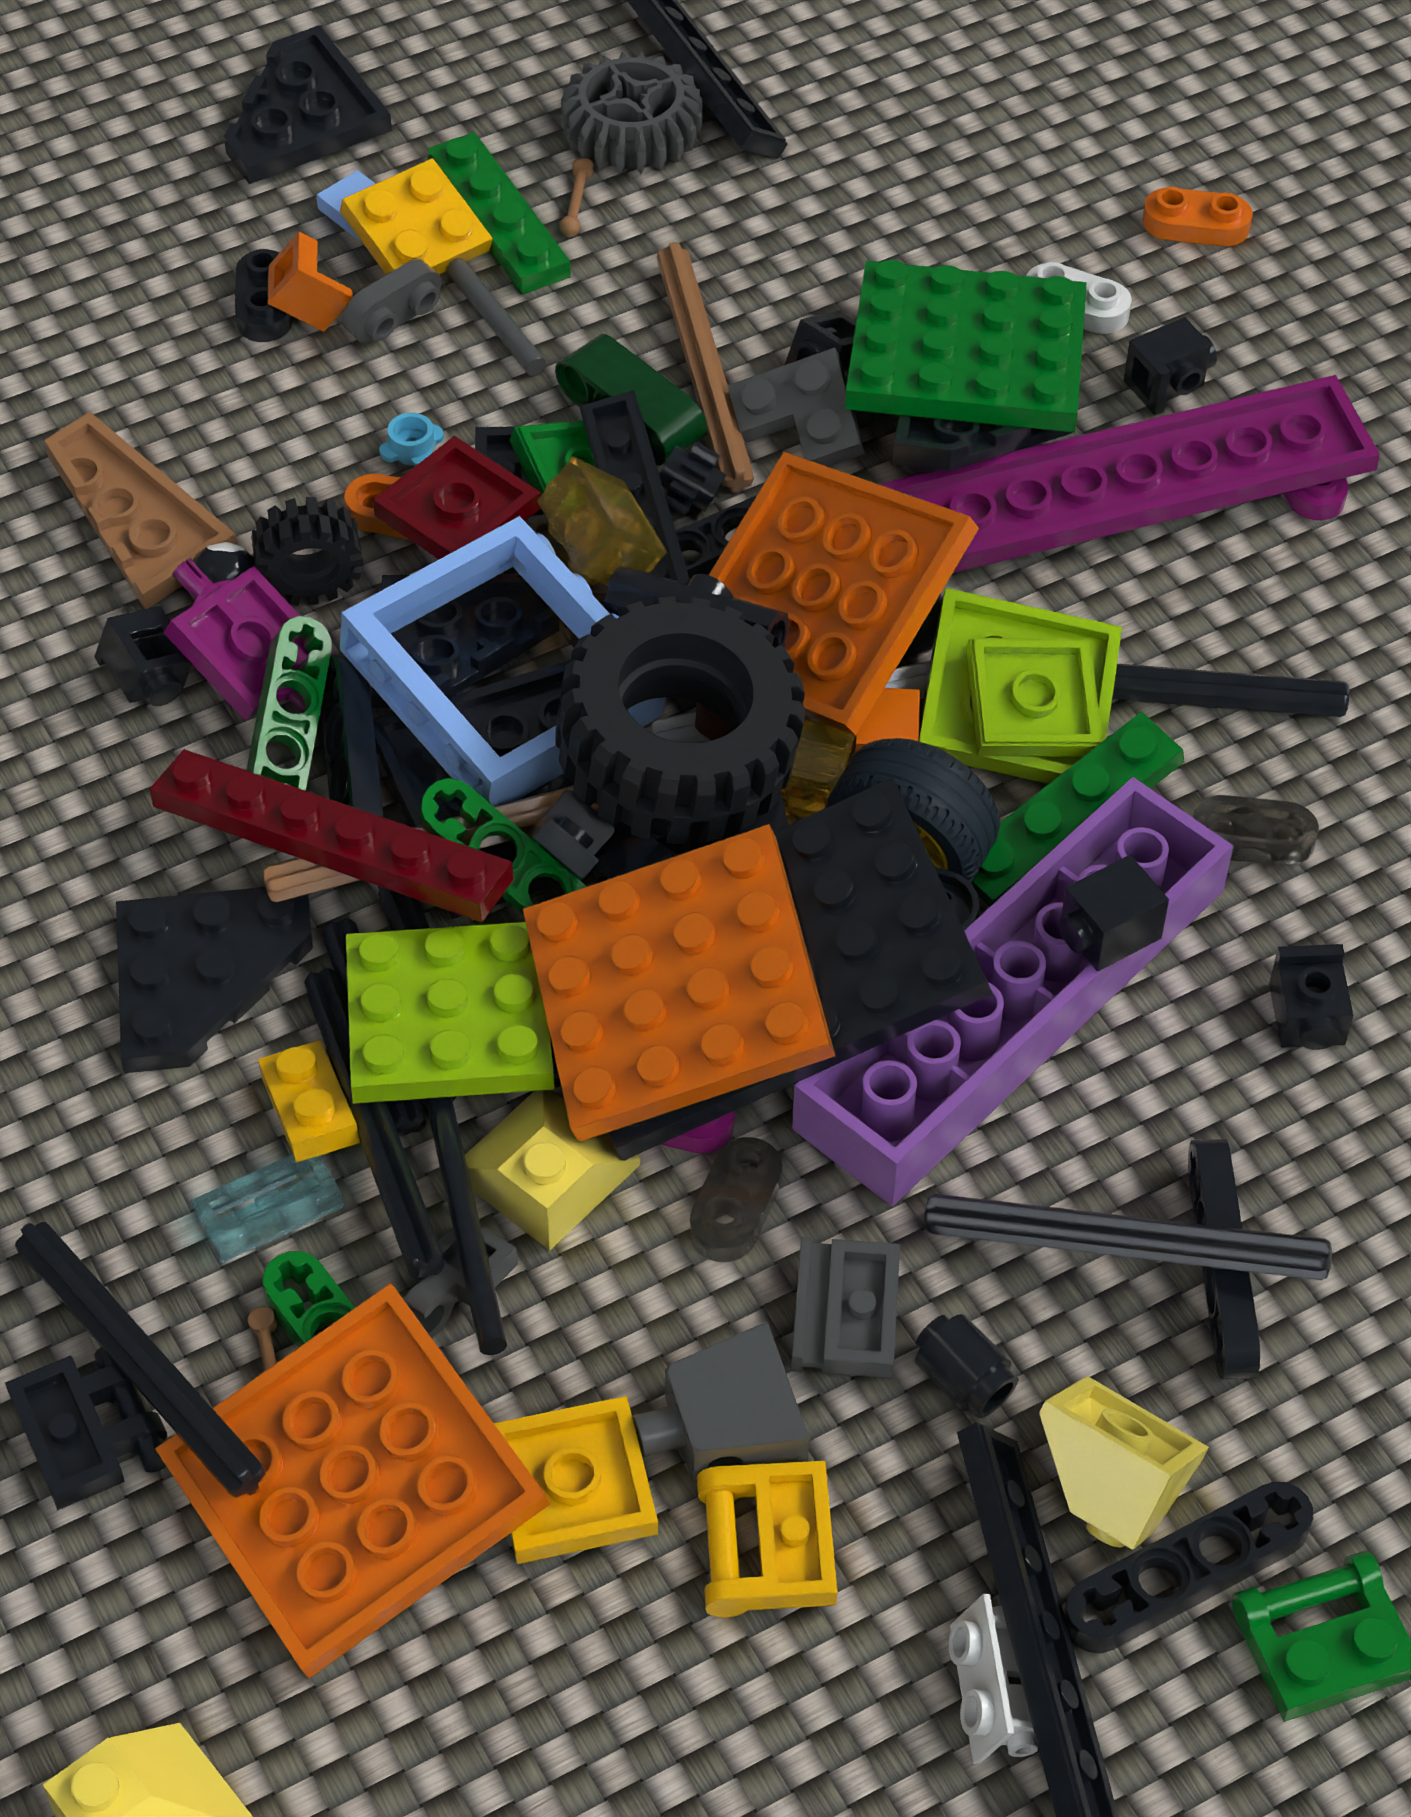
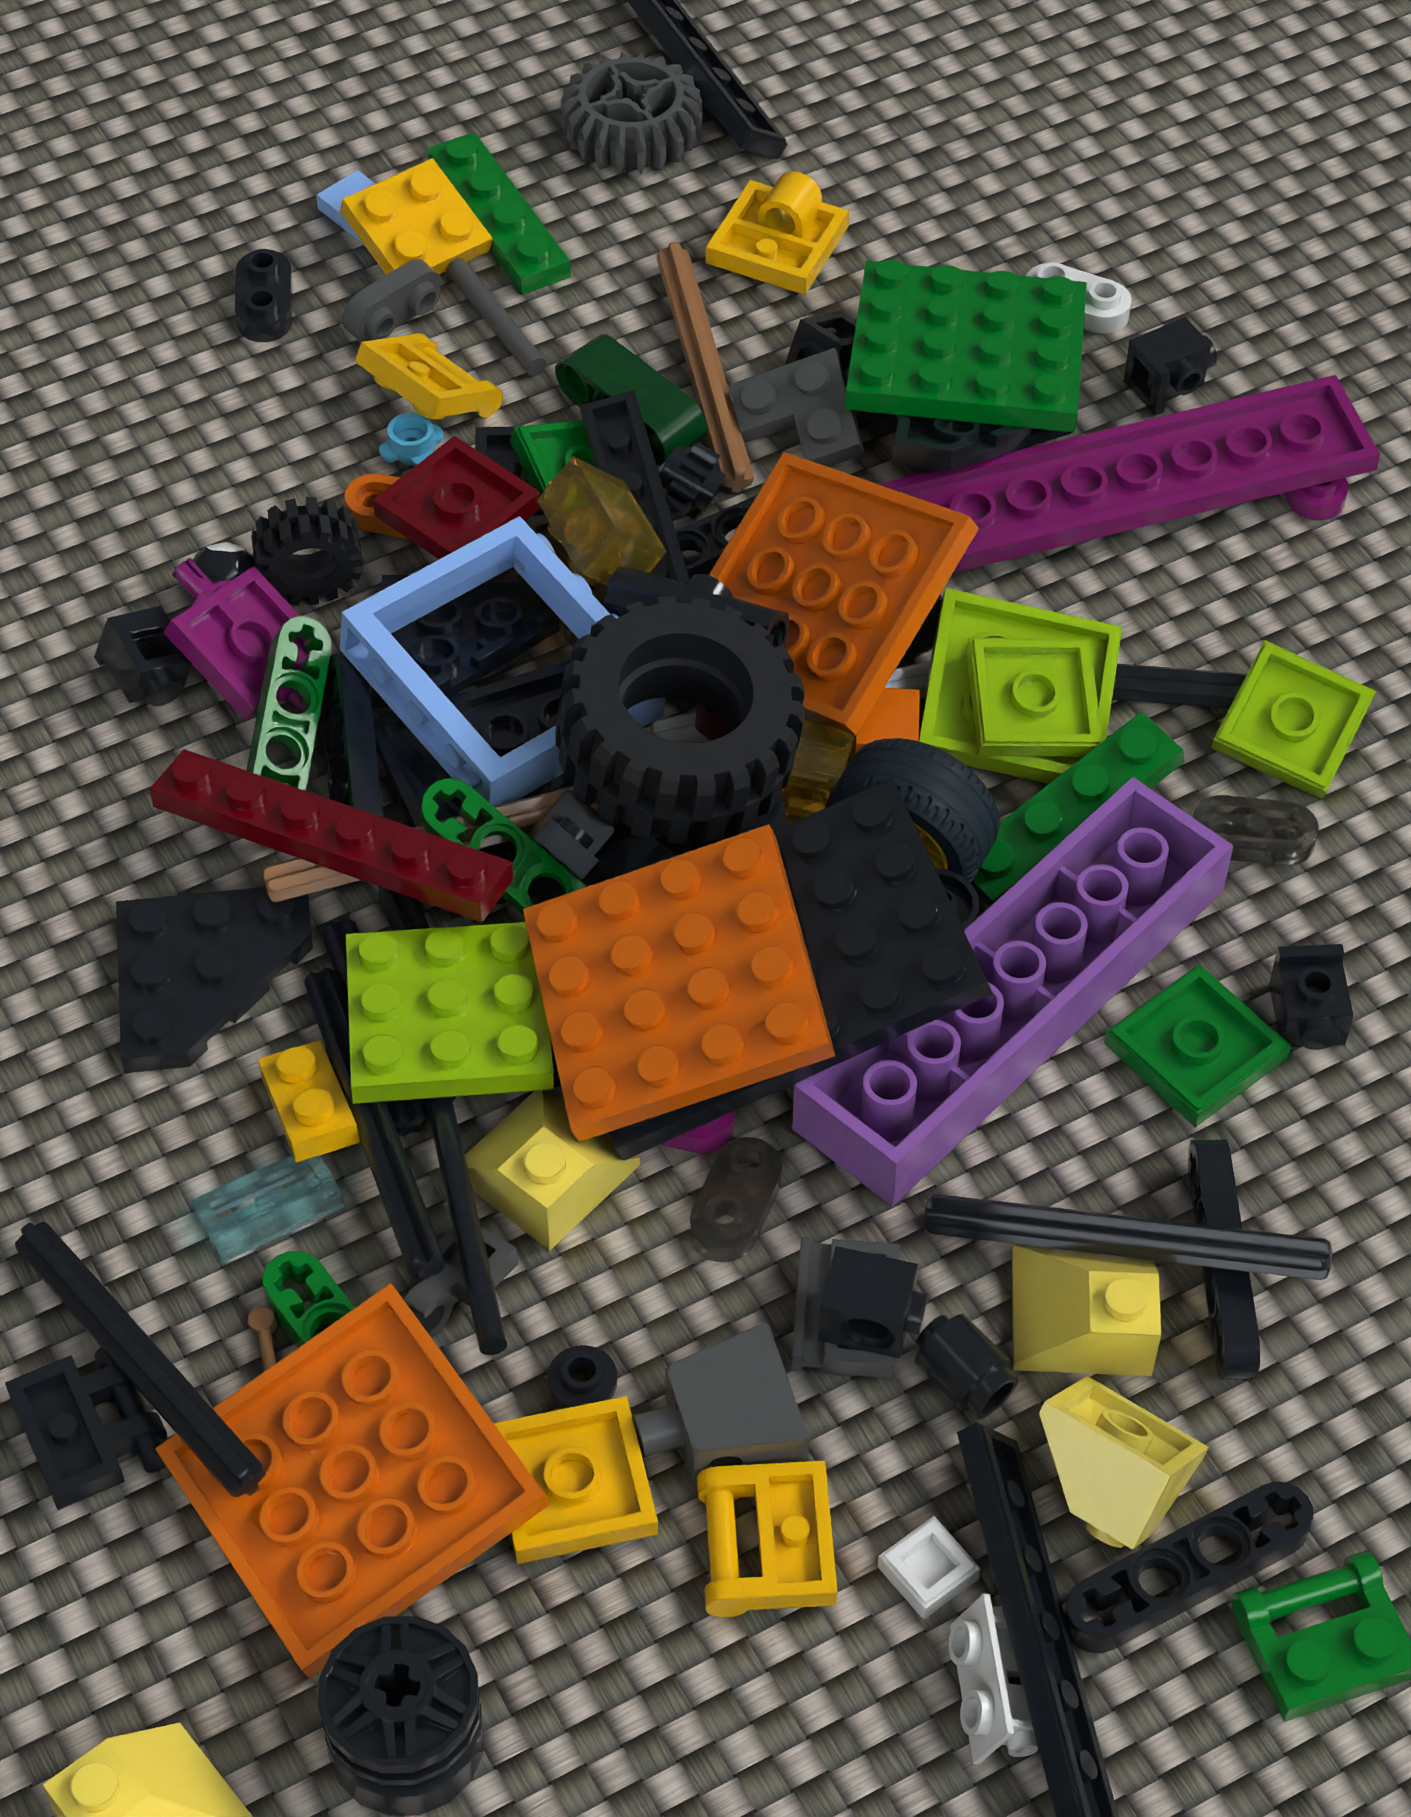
(133, 507): medium nougat wing -> none
(300, 289): orange panel -> none
(302, 108): black plate -> none
(410, 1753): none -> black wheel
(427, 377): none -> yellow plate
(581, 1358): none -> black plate
(582, 169): medium nougat hinge -> none
(779, 233): none -> yellow plate
(870, 1302): none -> black brick
(928, 1567): none -> white tile
(1084, 1312): none -> light yellow slope
(1113, 913): black brick -> none
(1197, 216): orange plate -> none
(1197, 1045): none -> green tile
(1293, 719): none -> lime tile

